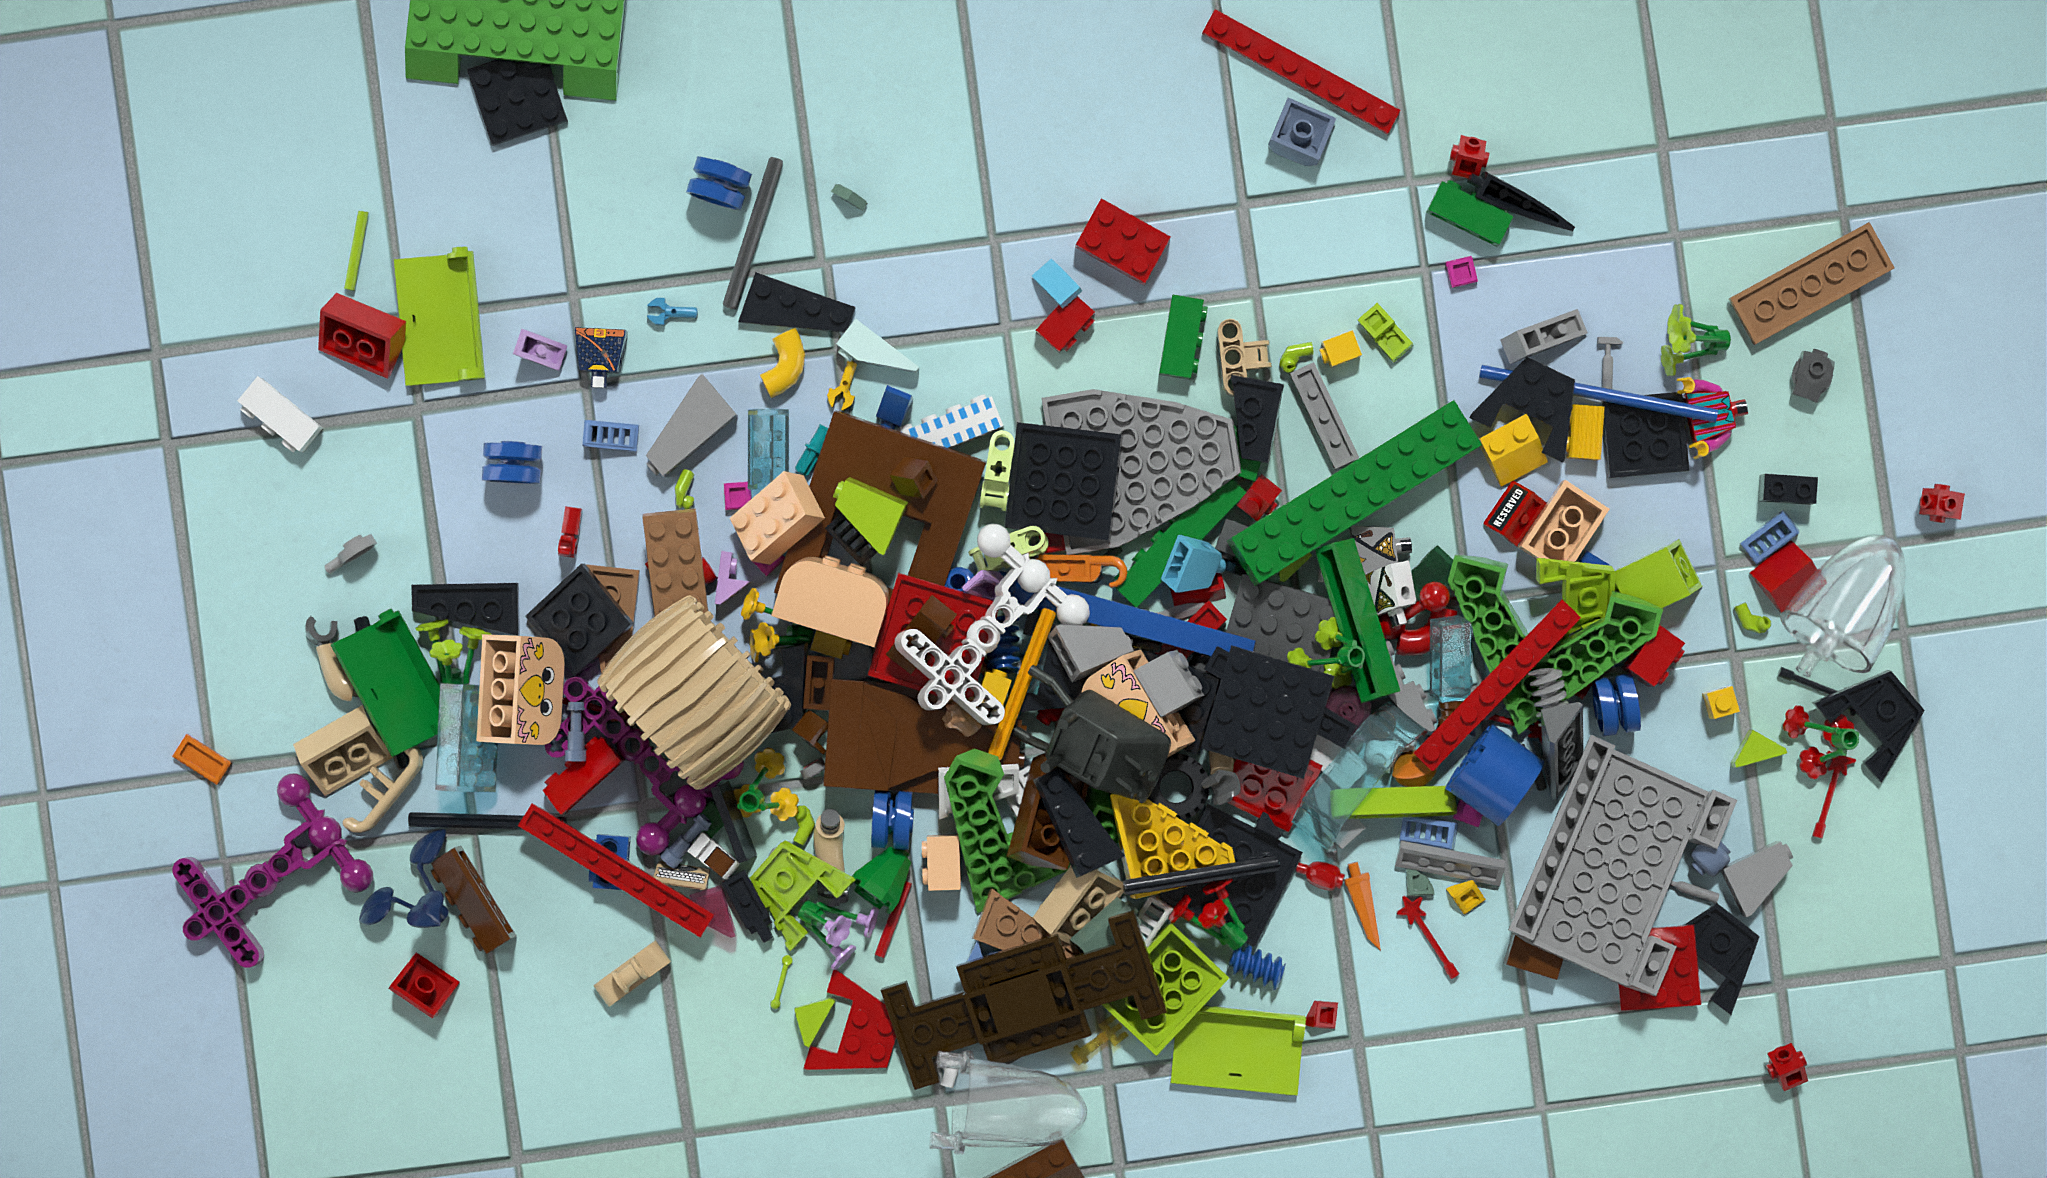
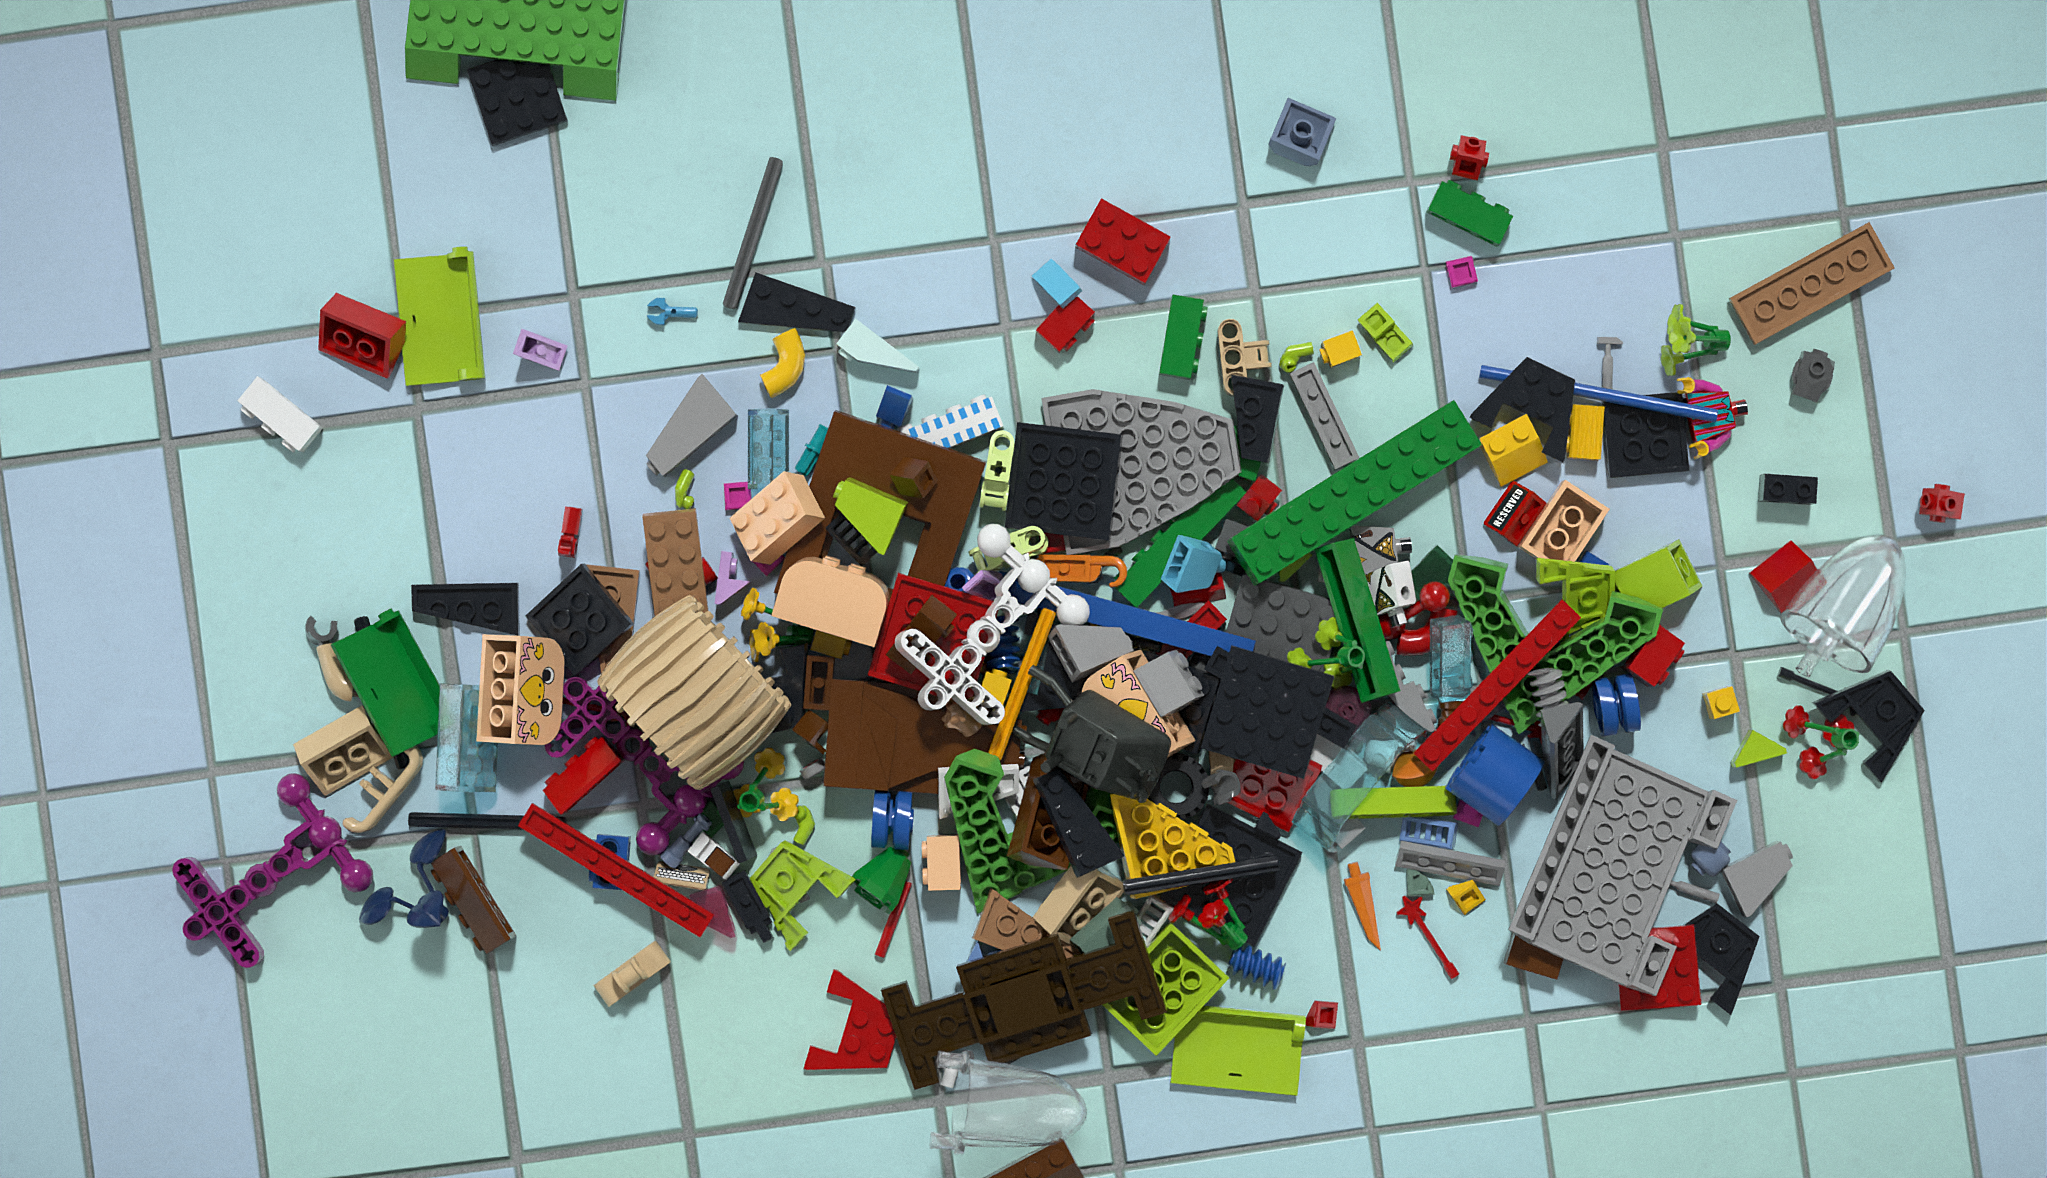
(202, 759): orange tile -> none
(352, 549): light grey piece -> none
(356, 250): lime bar -> none
(424, 985): red slope -> none
(449, 650): lime plant -> none
(511, 462): blue wheel -> none
(575, 736): sand blue piece -> none
(587, 435): medium blue slope -> none
(600, 352): torso -> none
(719, 183): blue wheel -> none
(786, 960): lime hinge -> none
(811, 1017): lime slope -> none
(829, 848): piece -> none
(838, 931): plant -> none
(844, 387): yellow bar -> none
(849, 196): sand green tile -> none
(1080, 1054): clear yellow hinge -> none
(1301, 71): red plate -> none
(1322, 875): red plant -> none
(1515, 200): black piece -> none
(1543, 336): light grey slope -> none
(1752, 622): lime arm -> none
(1764, 529): medium blue slope -> none
(1787, 1066): red brick -> none
(1838, 764): red piece -> none

